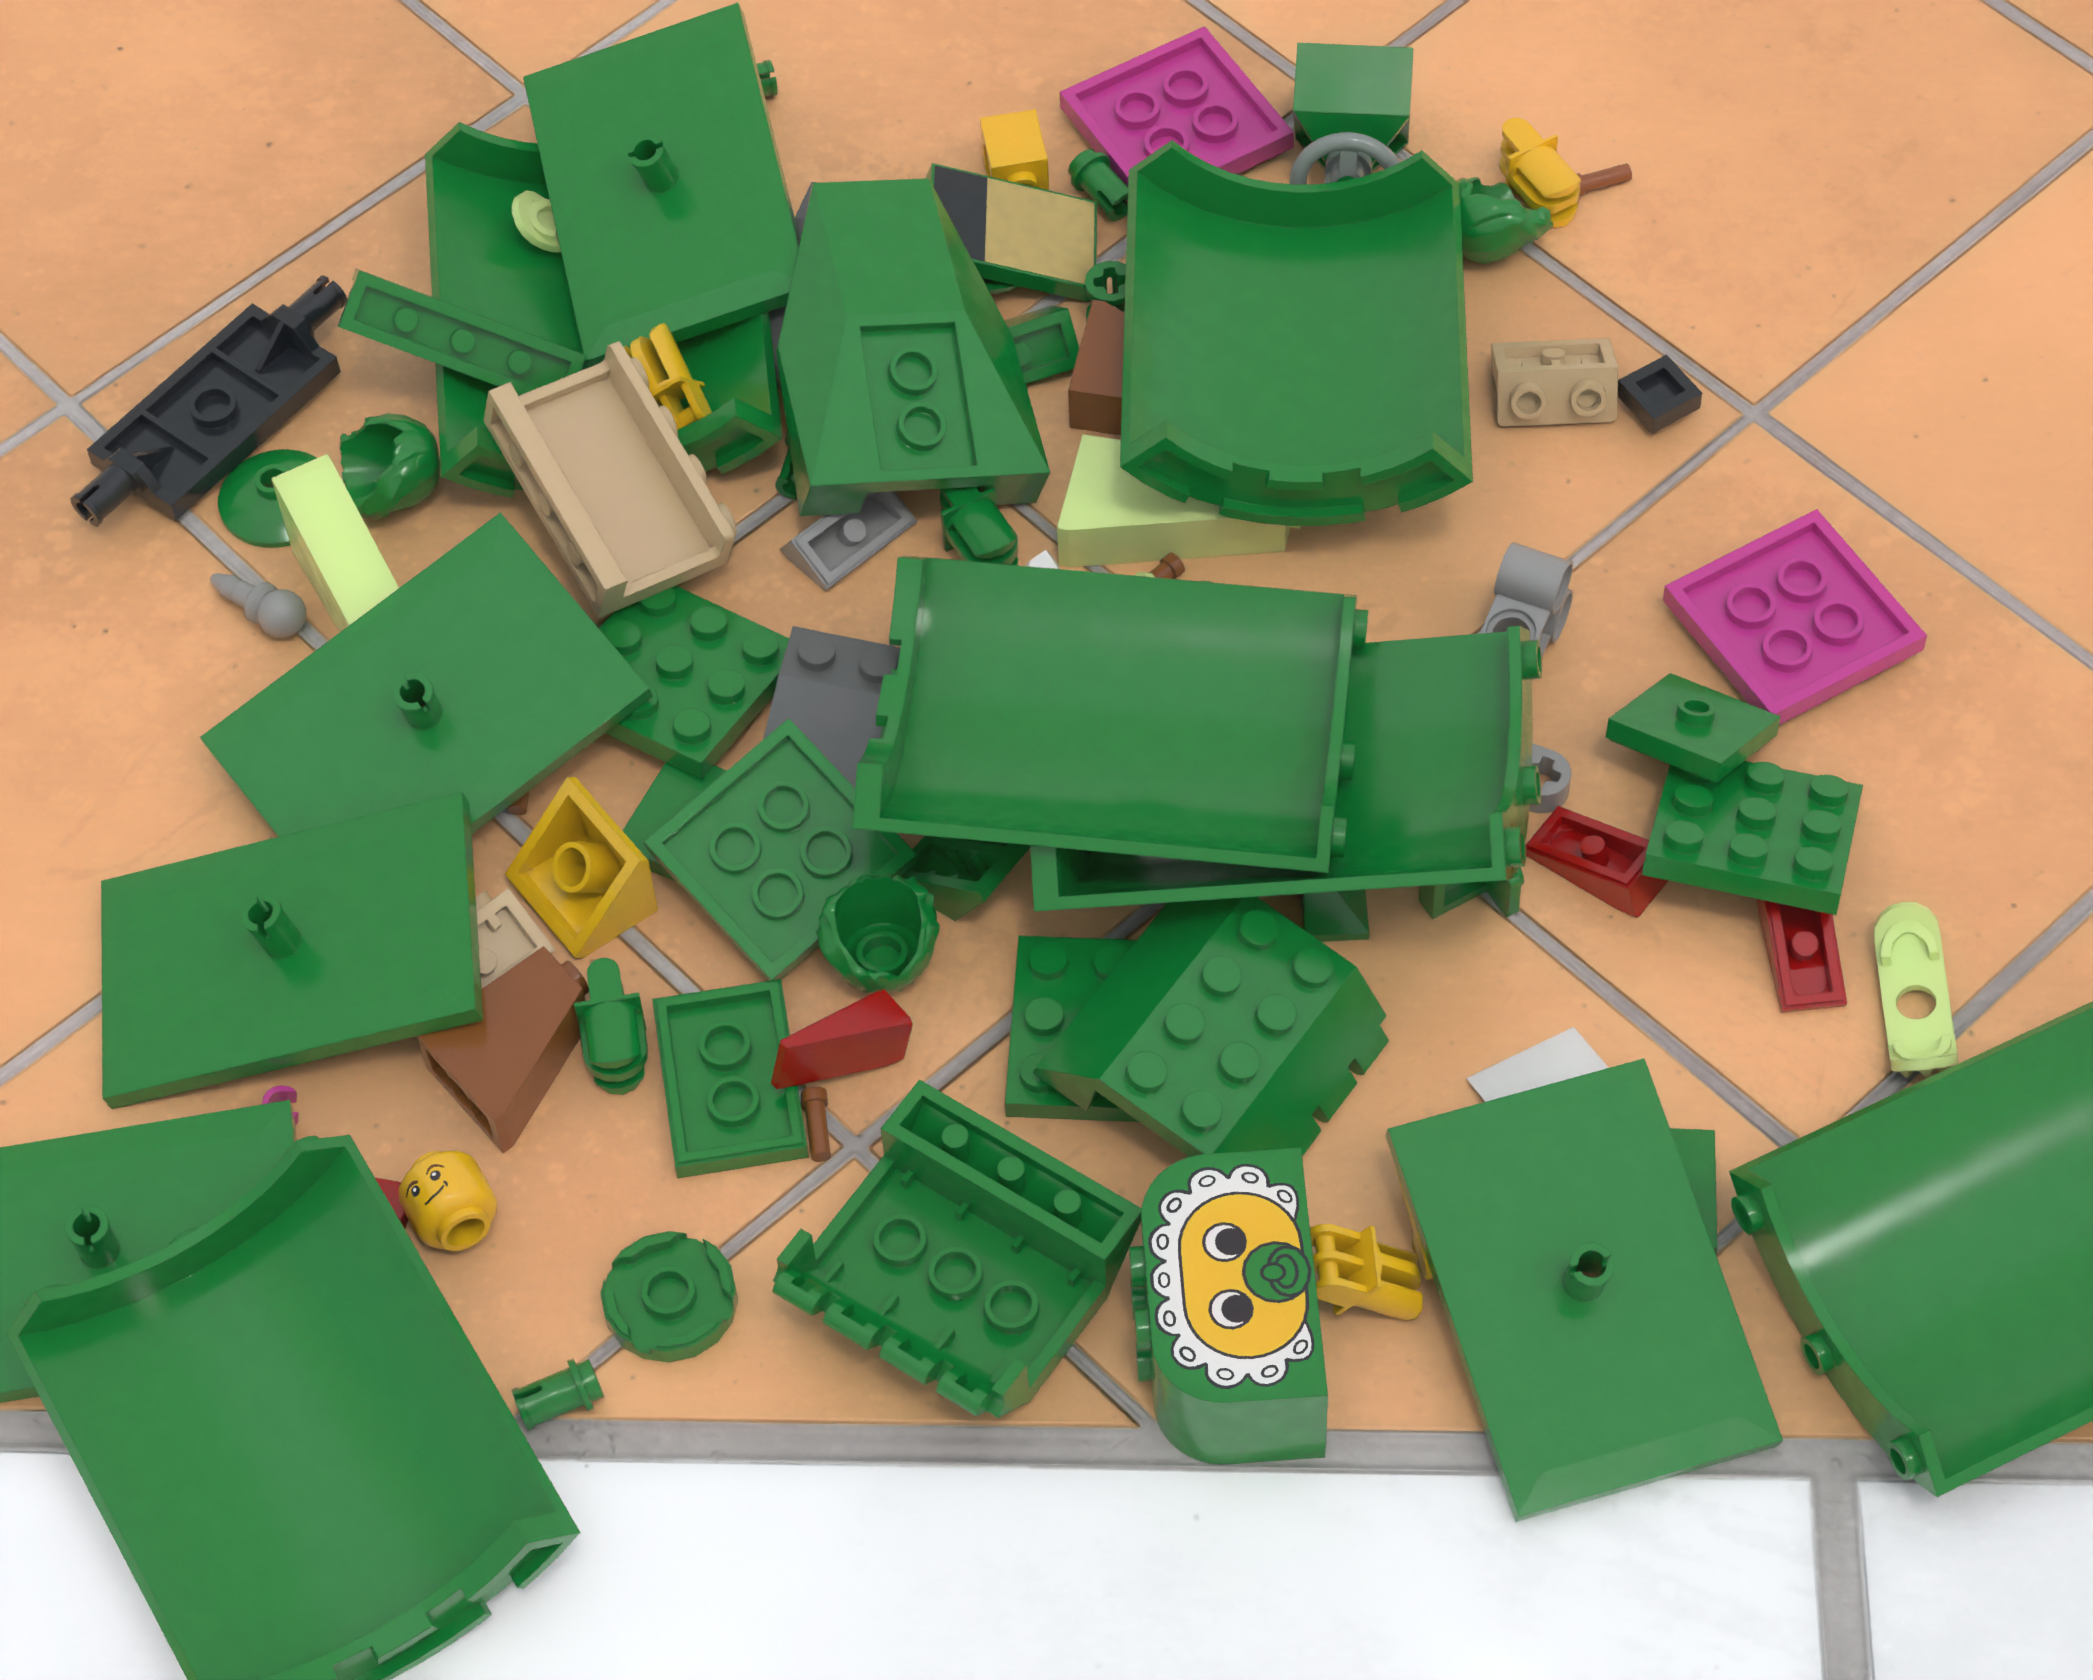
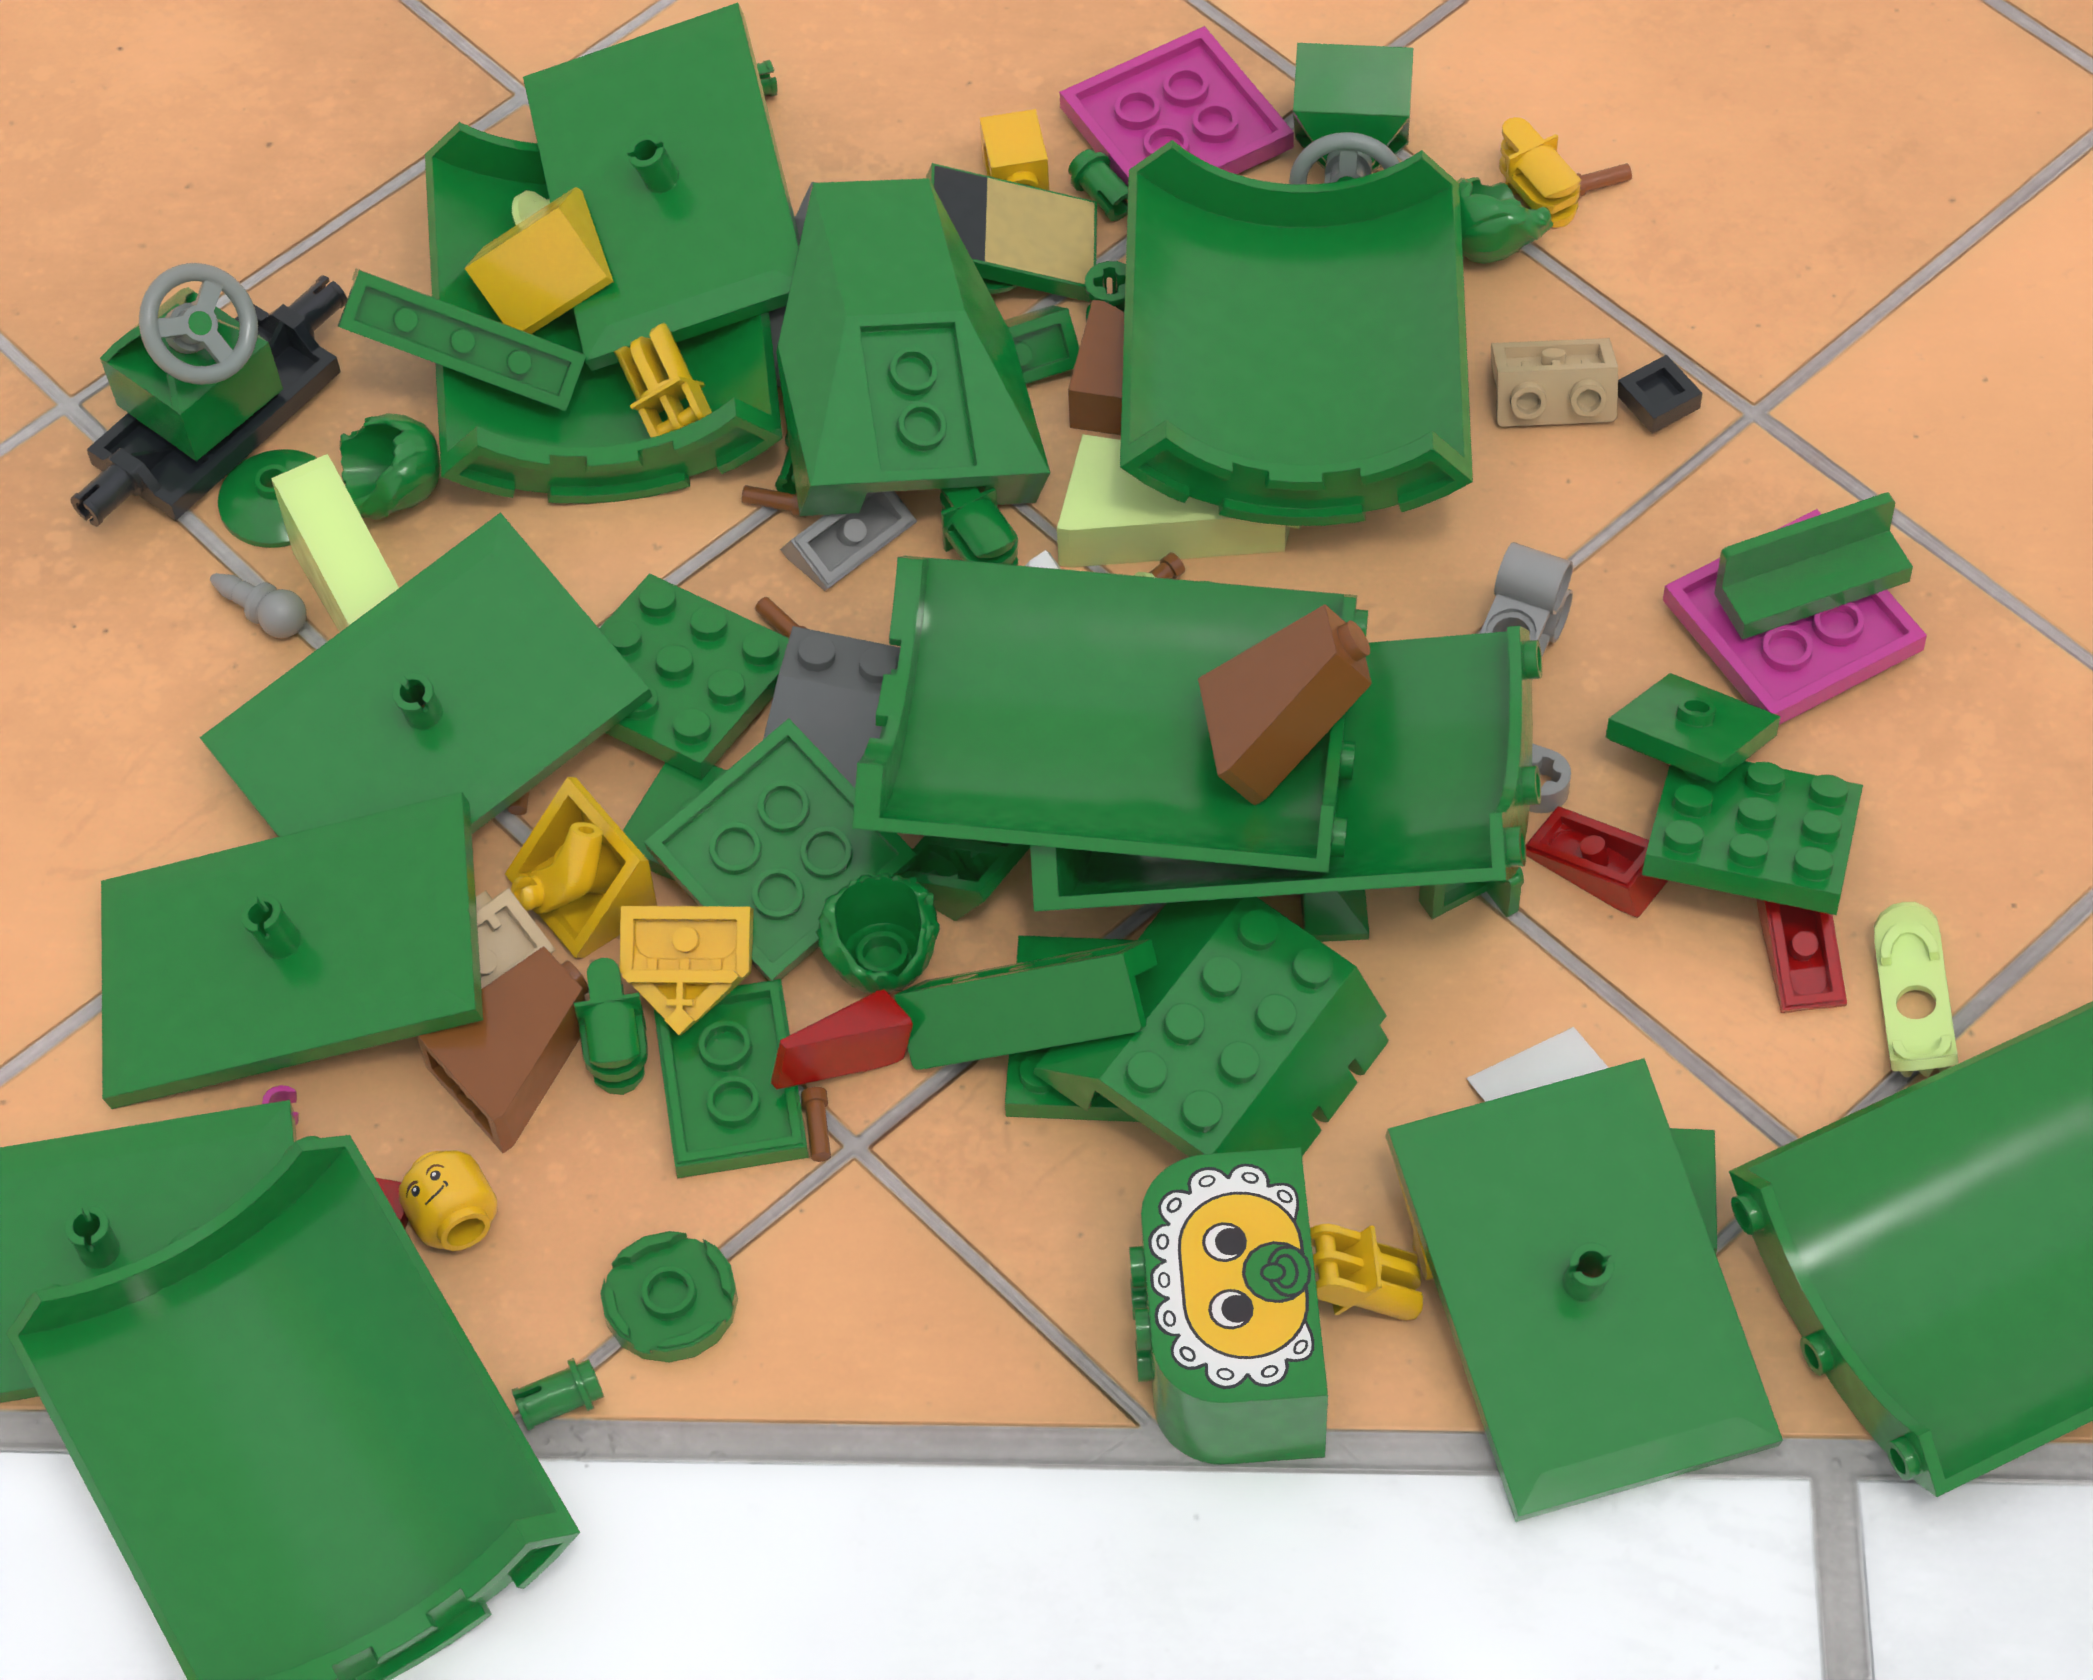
(190, 364): none -> green piece
(542, 265): none -> yellow slope
(568, 877): none -> yellow arm
(612, 481): tan panel -> none
(685, 957): none -> yellow slope
(771, 499): none -> dark orange piece
(776, 616): none -> dark orange piece
(963, 1256): green slope -> none
(1027, 1005): none -> green panel
(1282, 699): none -> dark orange slope
(1811, 566): none -> green panel

